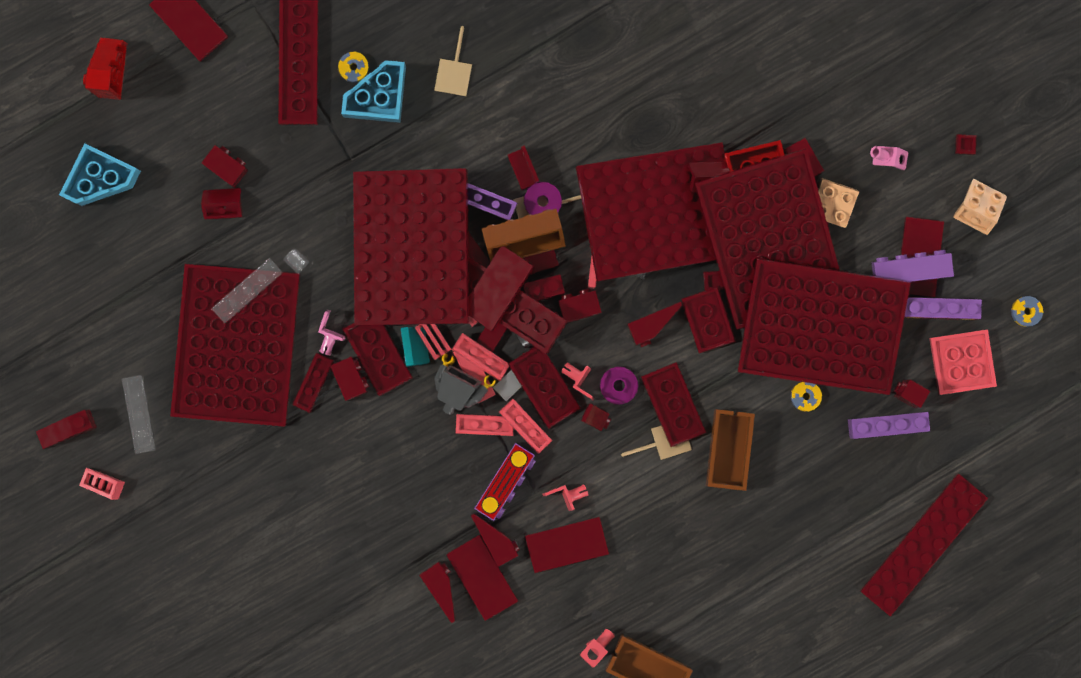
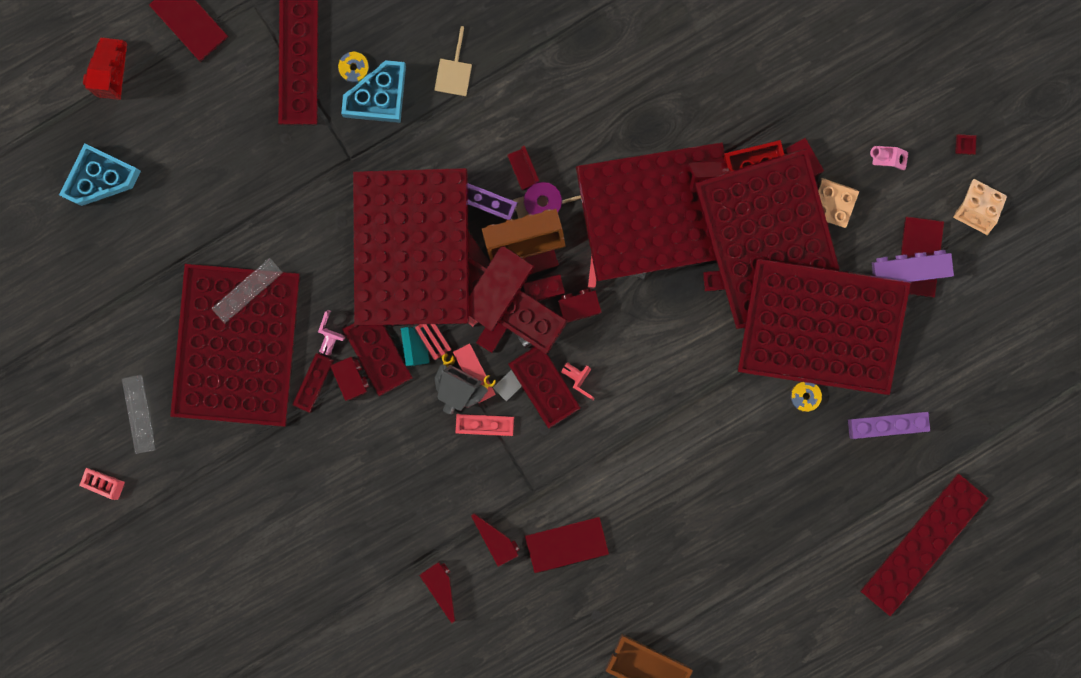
(66, 428): dark red slope -> none
(221, 203): dark red panel -> none
(225, 166): dark red brick -> none
(296, 260): clear beam -> none
(480, 357): coral tile -> none
(482, 577): dark red tile -> none
(504, 482): brick -> none
(525, 426): coral tile -> none
(569, 495): coral bracket -> none
(595, 417): dark red slope -> none
(598, 647): coral bracket -> none
(630, 388): magenta tile -> none
(649, 326): dark red slope -> none
(662, 445): tan piece -> none
(673, 404): dark red tile -> none
(708, 319): dark red tile -> none
(730, 450): dark orange piece -> none
(911, 393): dark red brick -> none
(943, 308): medium lavender brick -> none
(963, 362): coral plate -> none
(1033, 305): sand blue piece -> none

